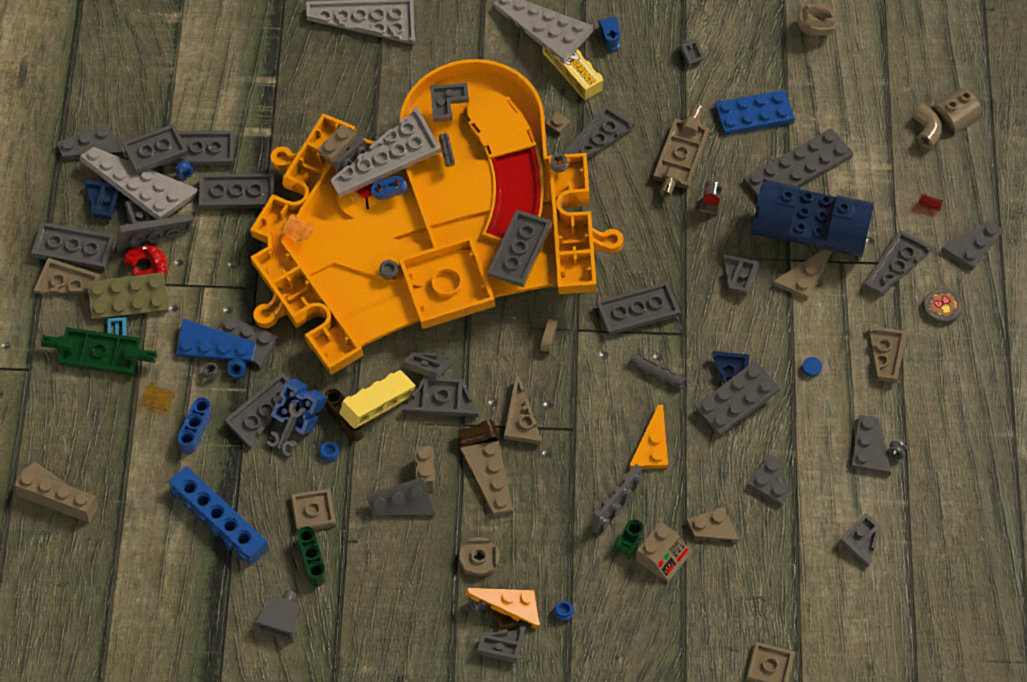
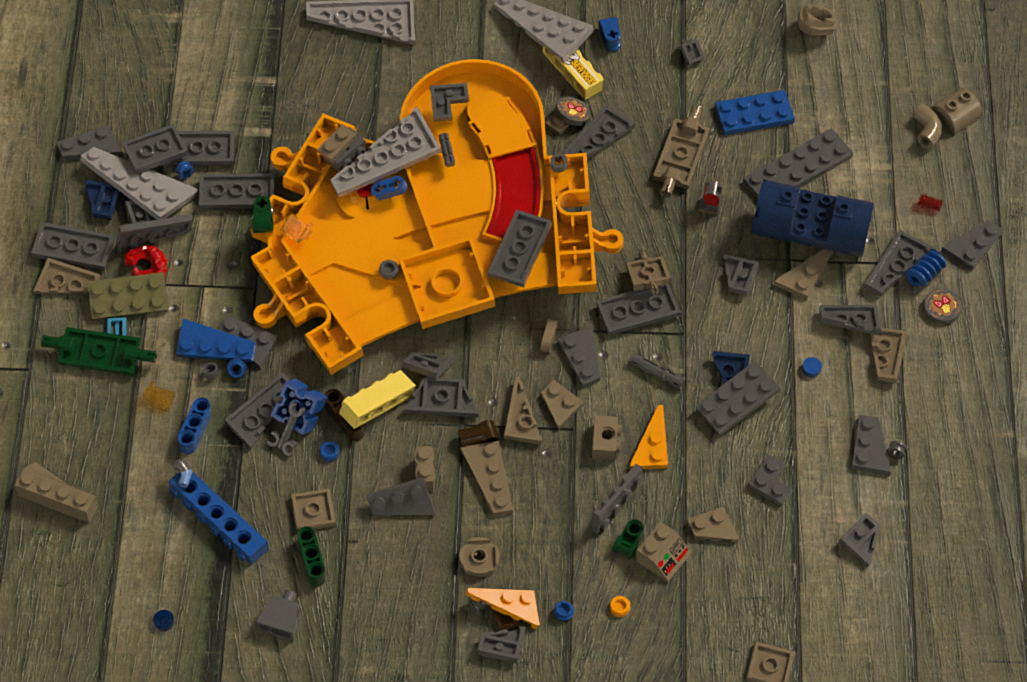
(163, 620): none -> clear blue tile
(183, 467): none -> arm
(262, 217): none -> dark green piece
(560, 403): none -> dark tan wing
(572, 111): none -> tile
(582, 356): none -> dark grey wing
(606, 427): none -> dark tan brick
(619, 606): none -> light orange tile
(648, 273): none -> dark tan plate
(853, 317): none -> dark grey wing
(926, 268): none -> blue piece

